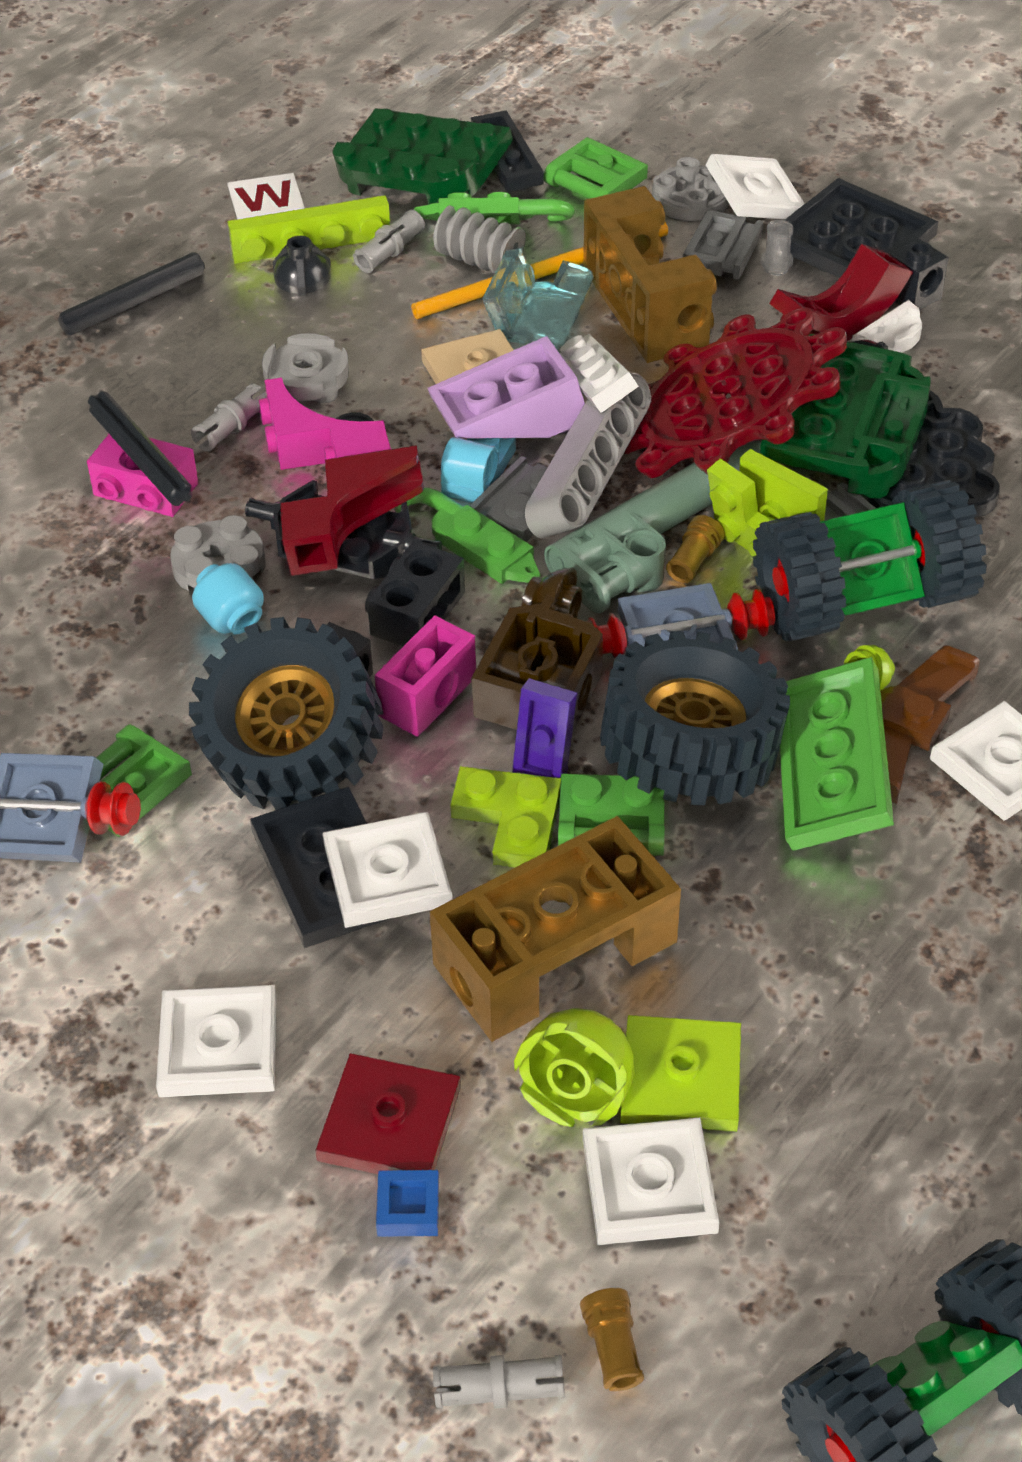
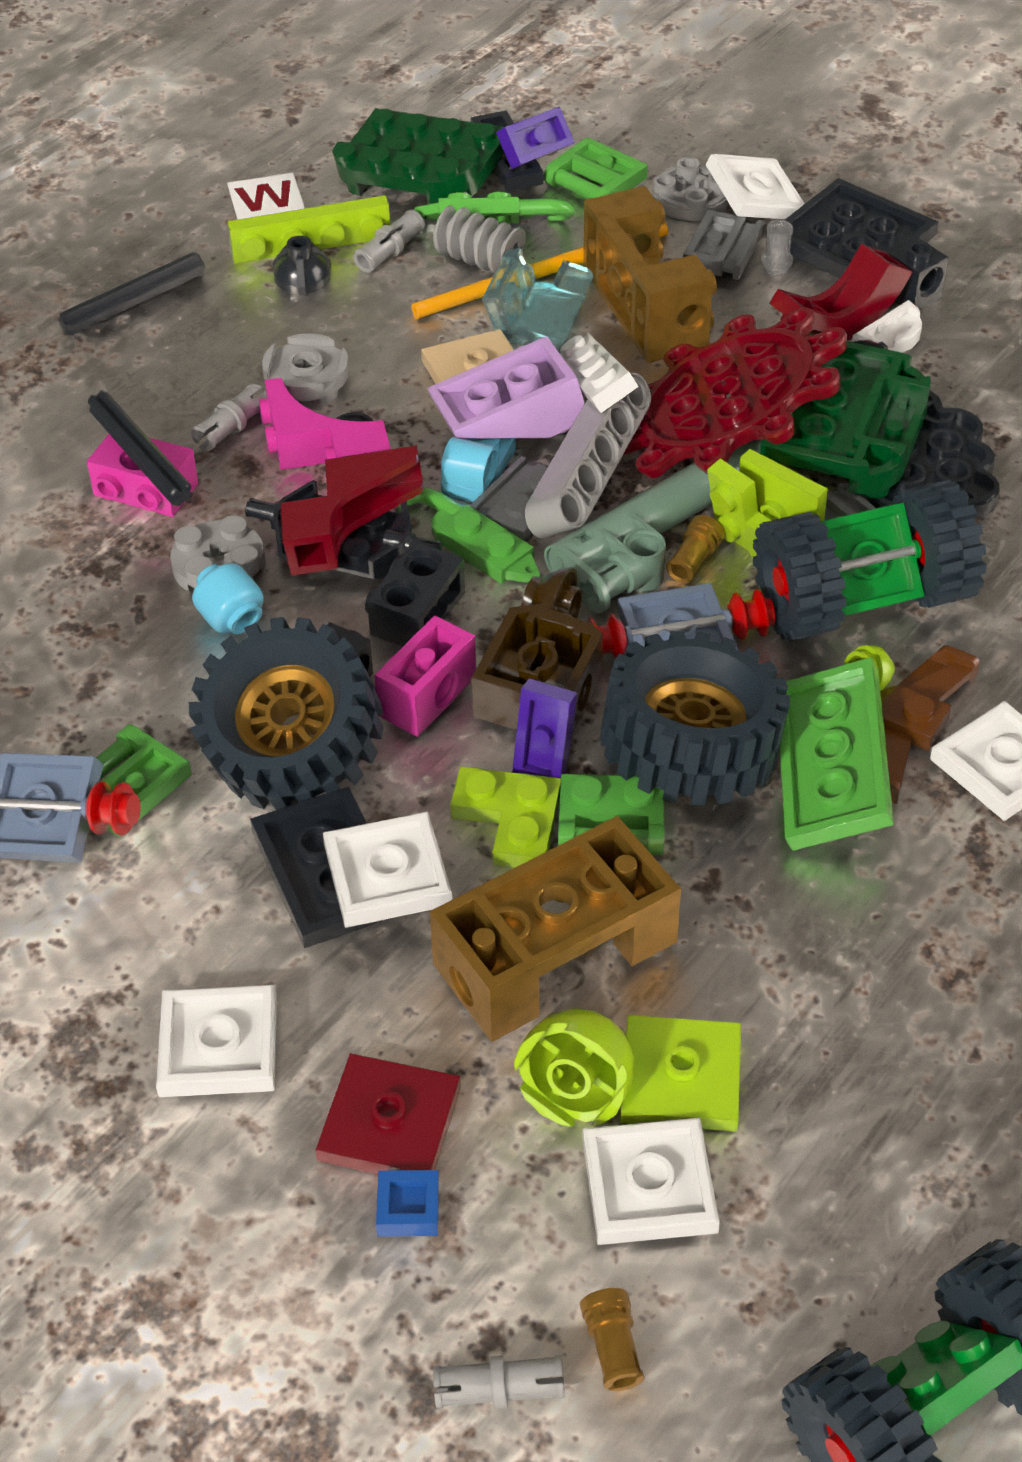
(535, 137): none -> plate

